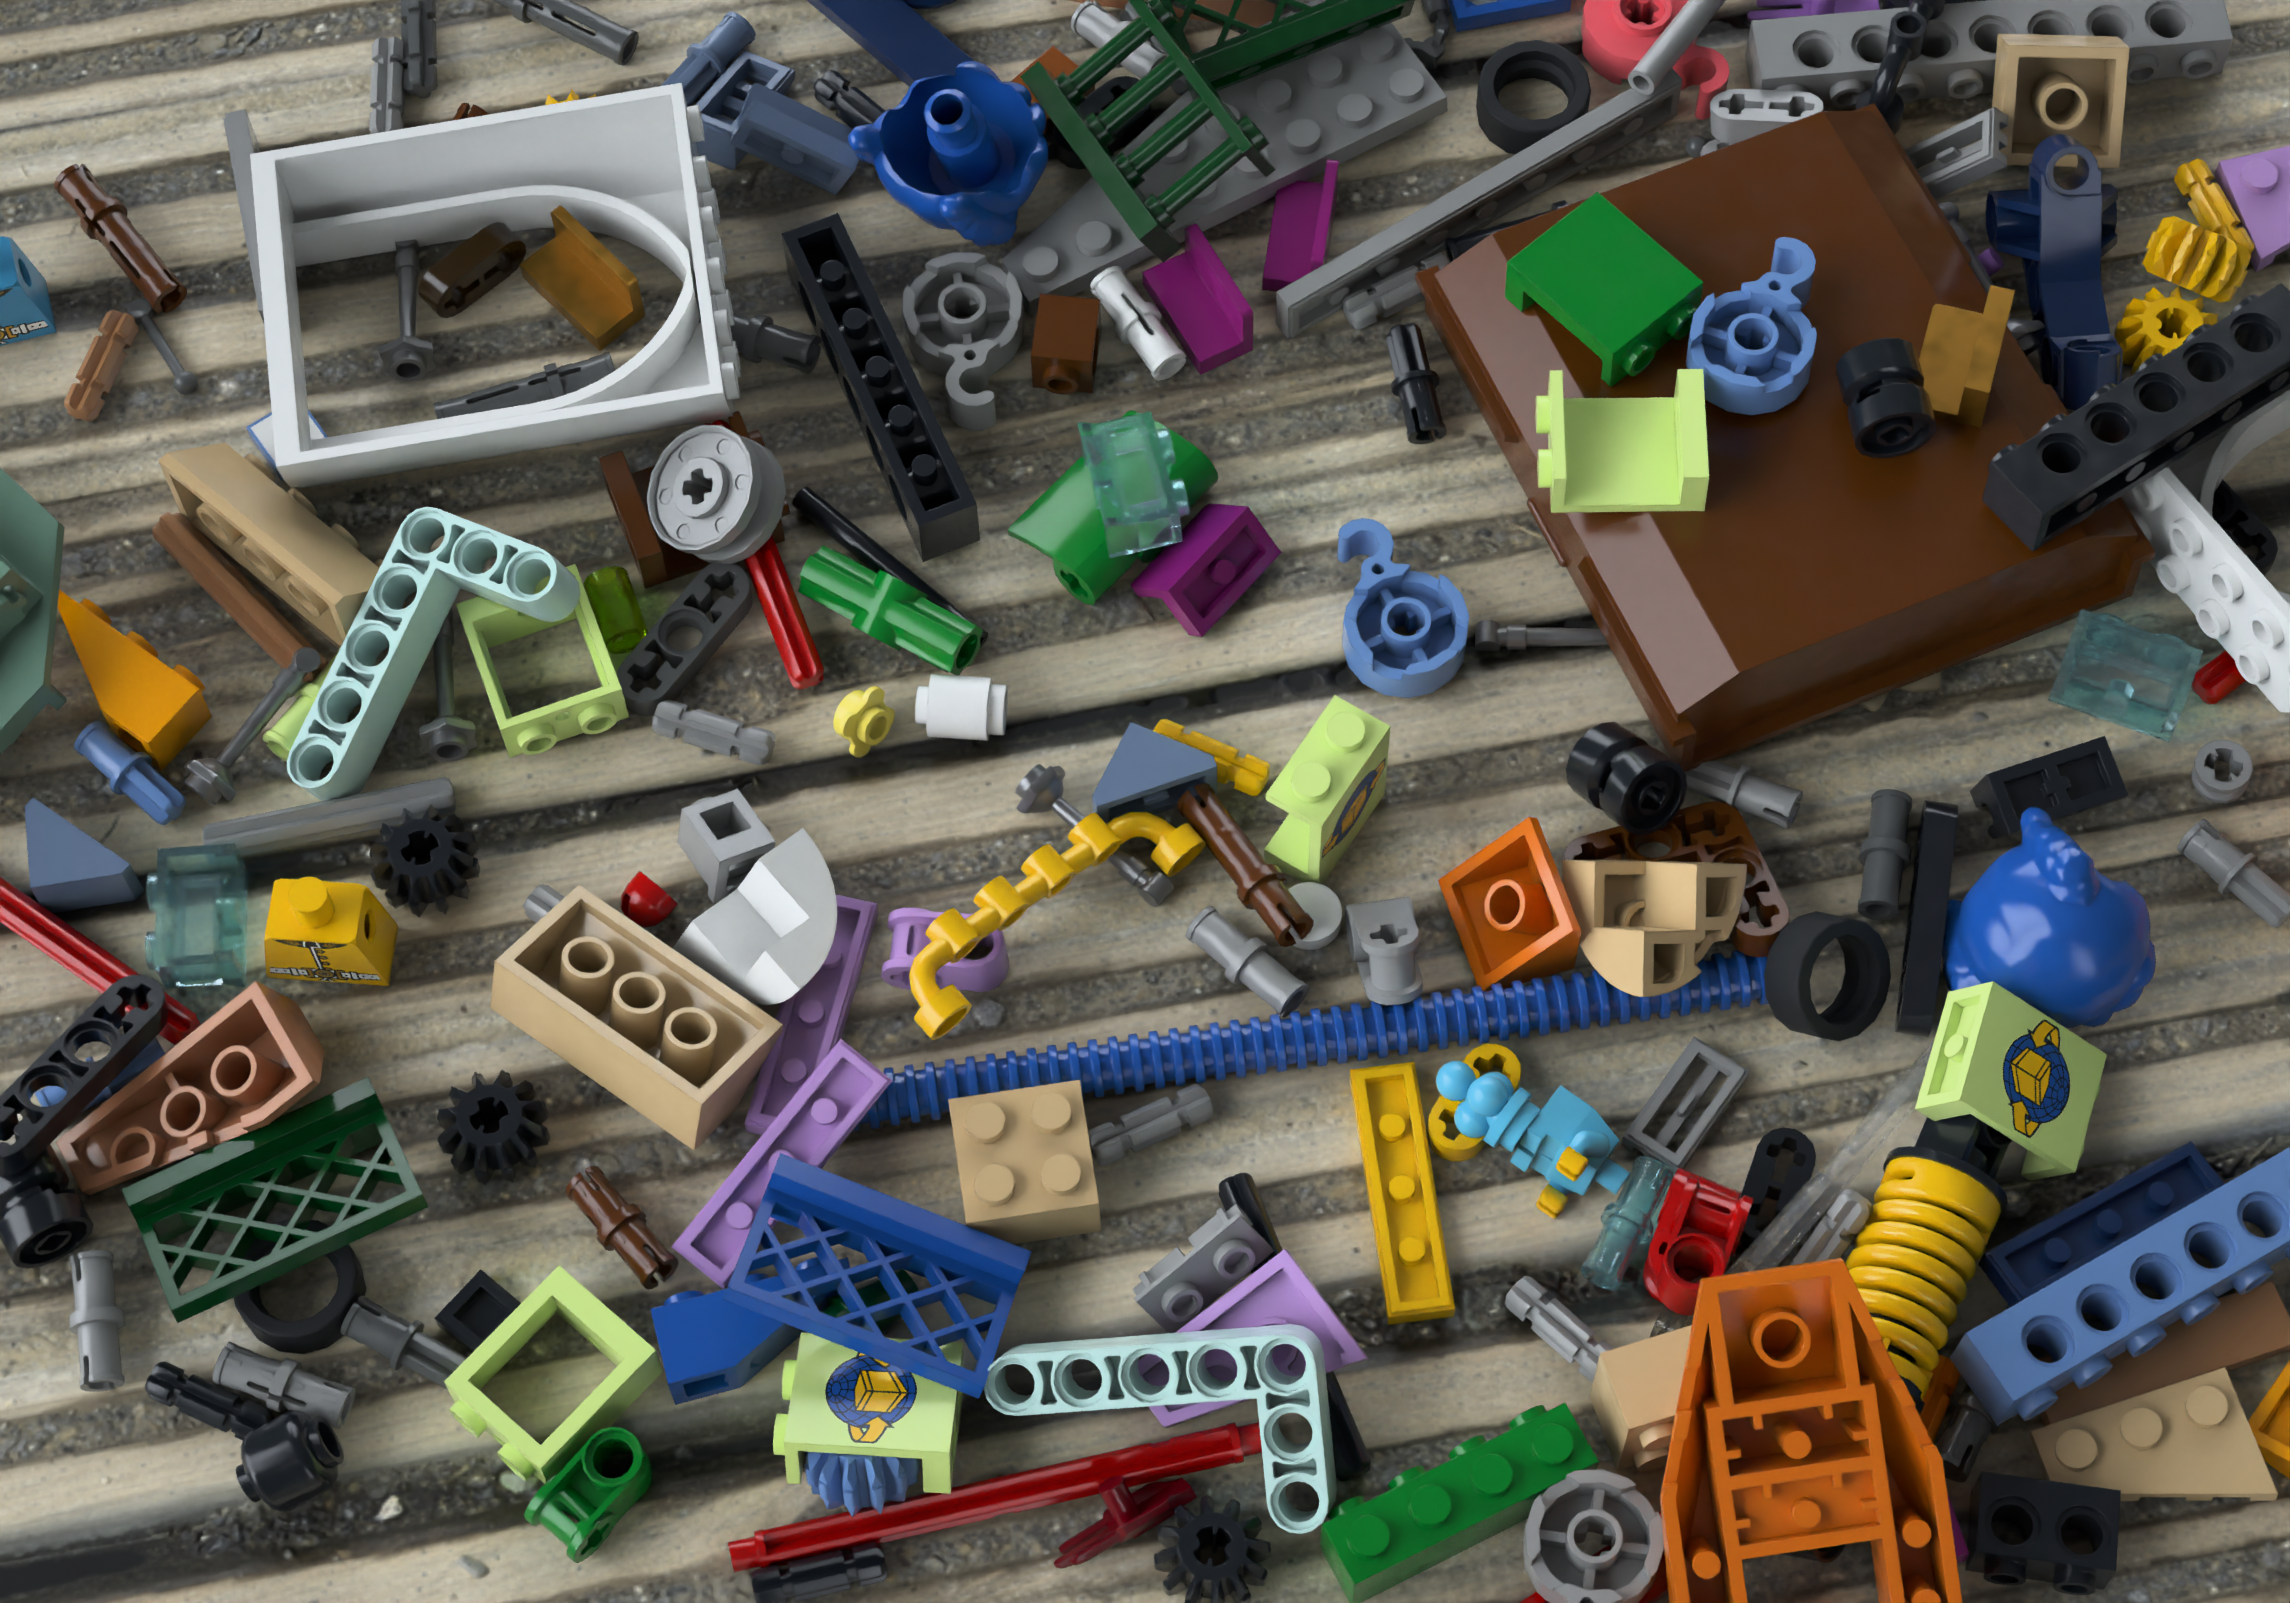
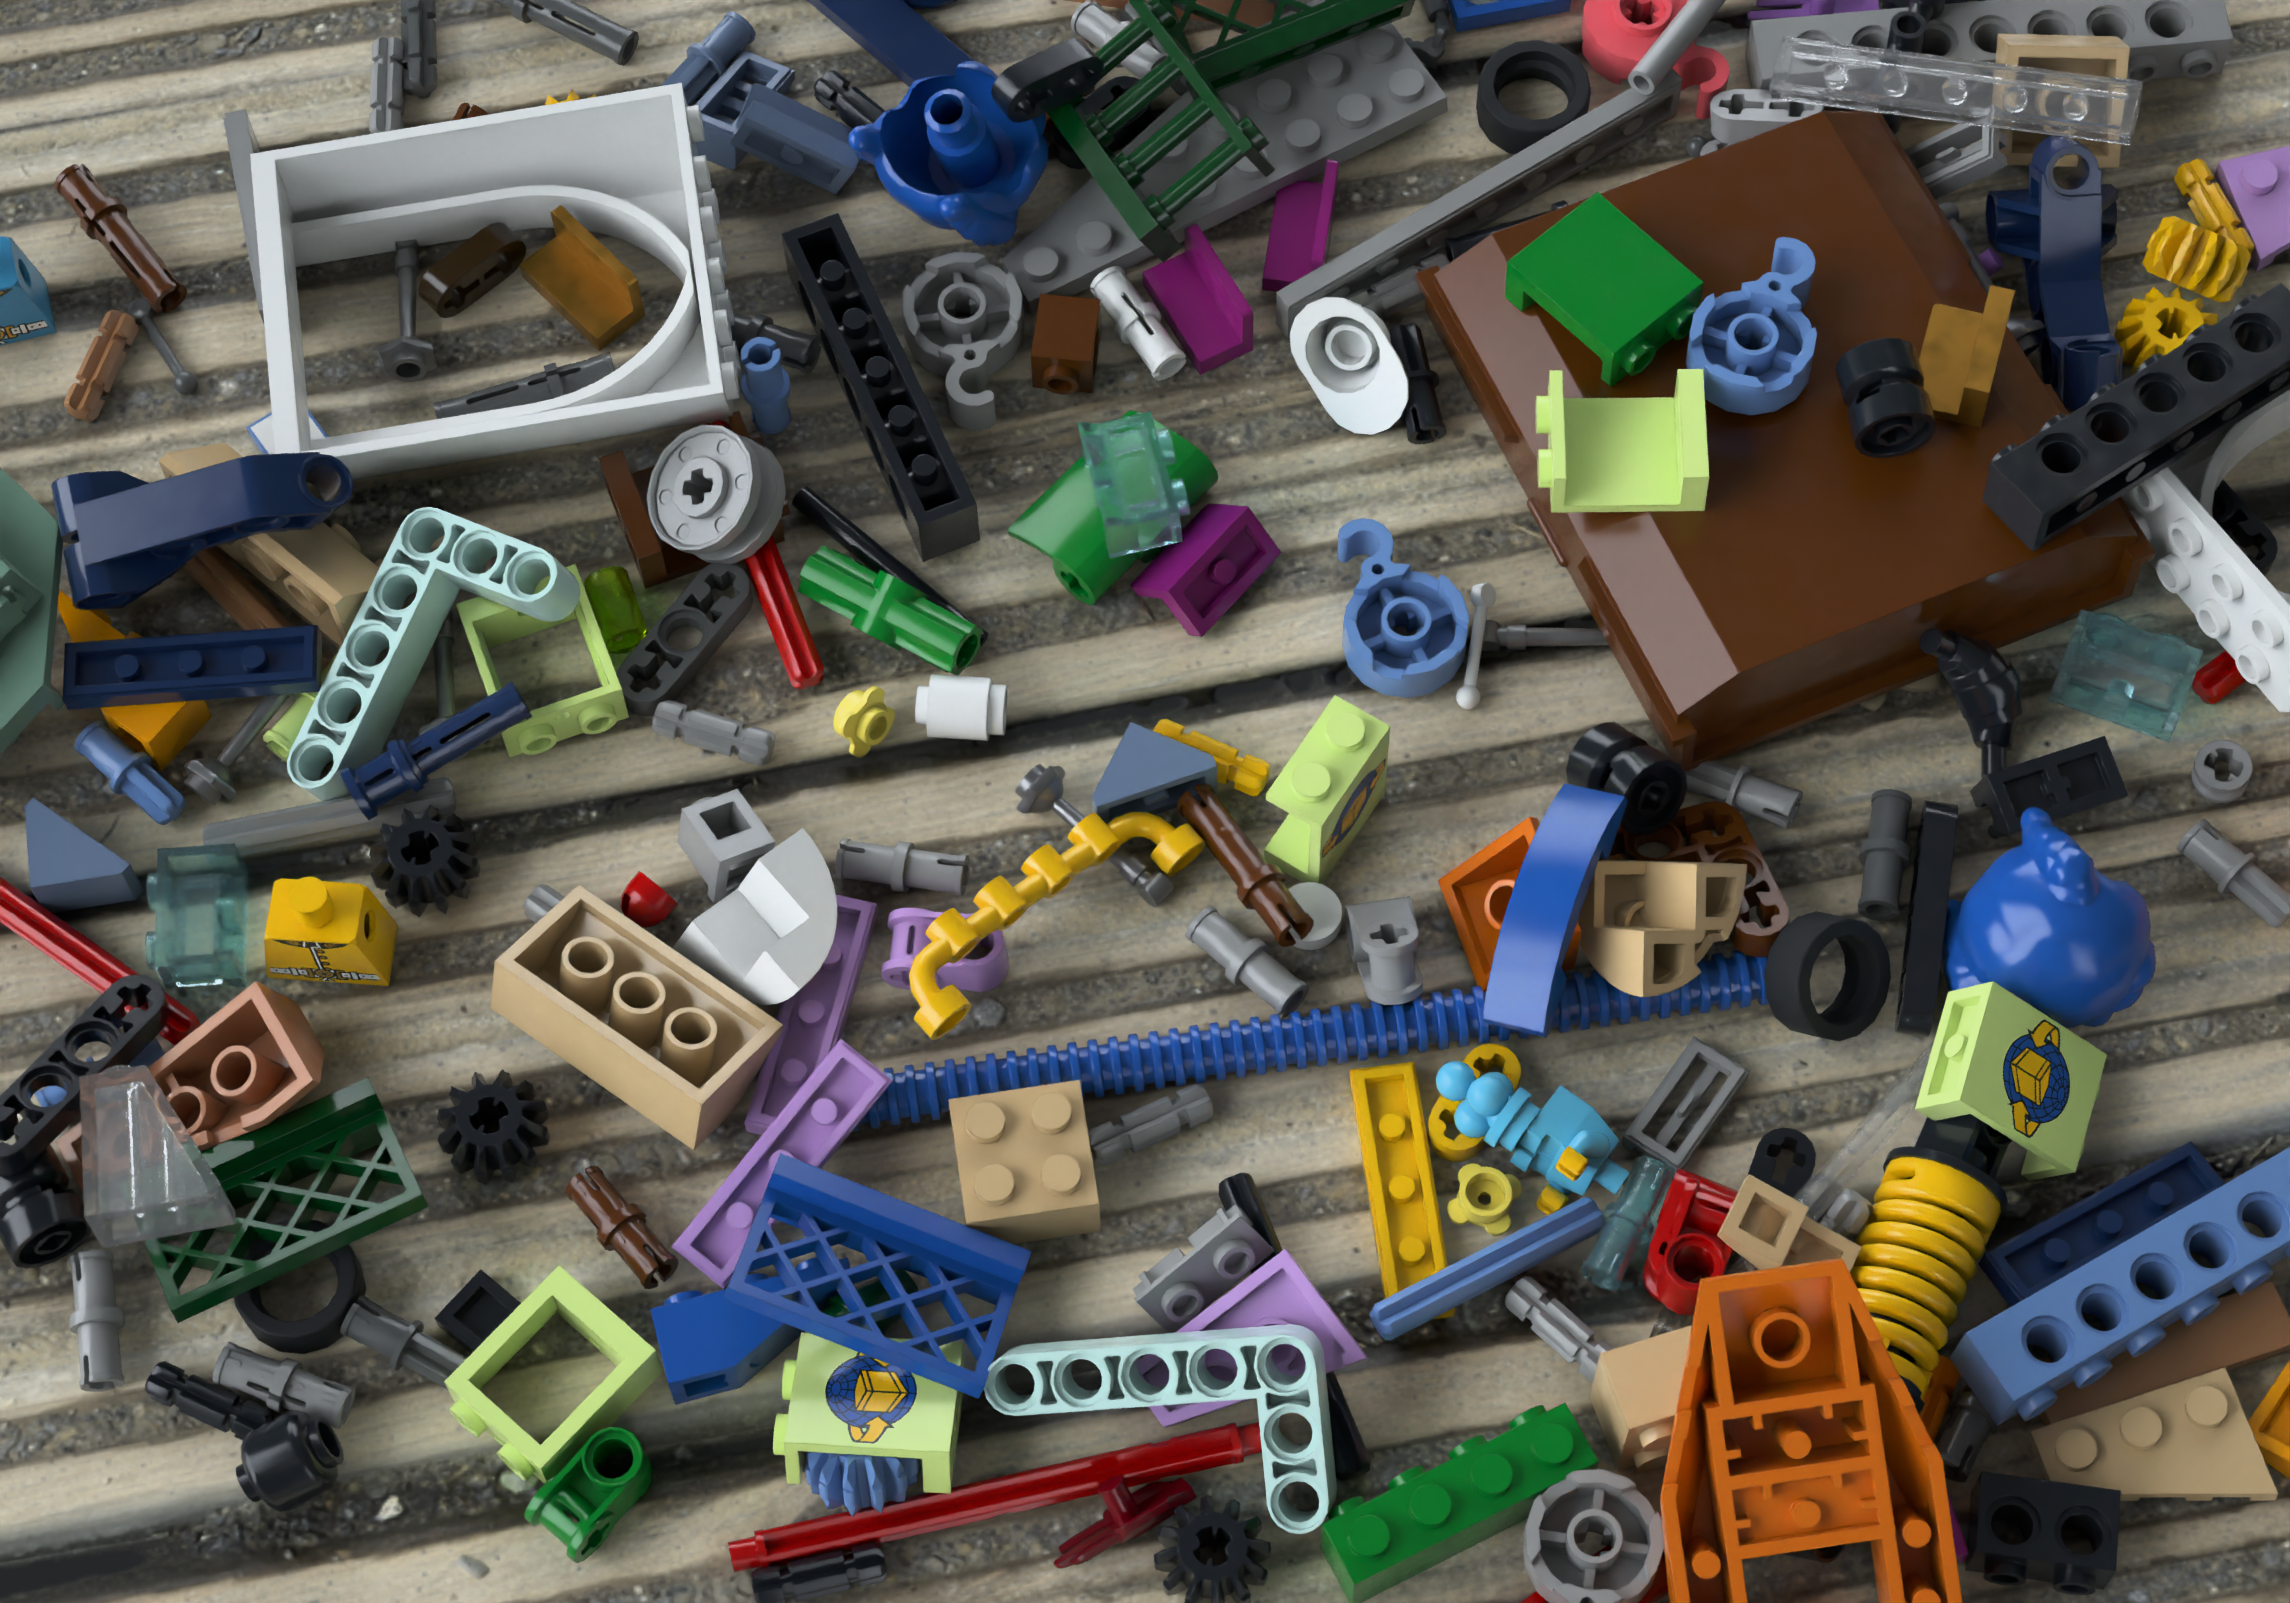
(141, 1163): none -> clear slope
(142, 533): none -> dark blue connector
(192, 667): none -> dark blue tile
(402, 770): none -> dark blue pin
(765, 385): none -> medium blue pin
(902, 866): none -> light grey pin
(1047, 80): none -> black beam
(1350, 364): none -> white piece
(1482, 597): none -> white hinge
(1486, 1268): none -> medium blue axle
(1488, 1181): none -> light yellow plate
(1546, 907): none -> slope
(1775, 1232): none -> tan slope
(1957, 90): none -> clear tile
(1983, 688): none -> black piece

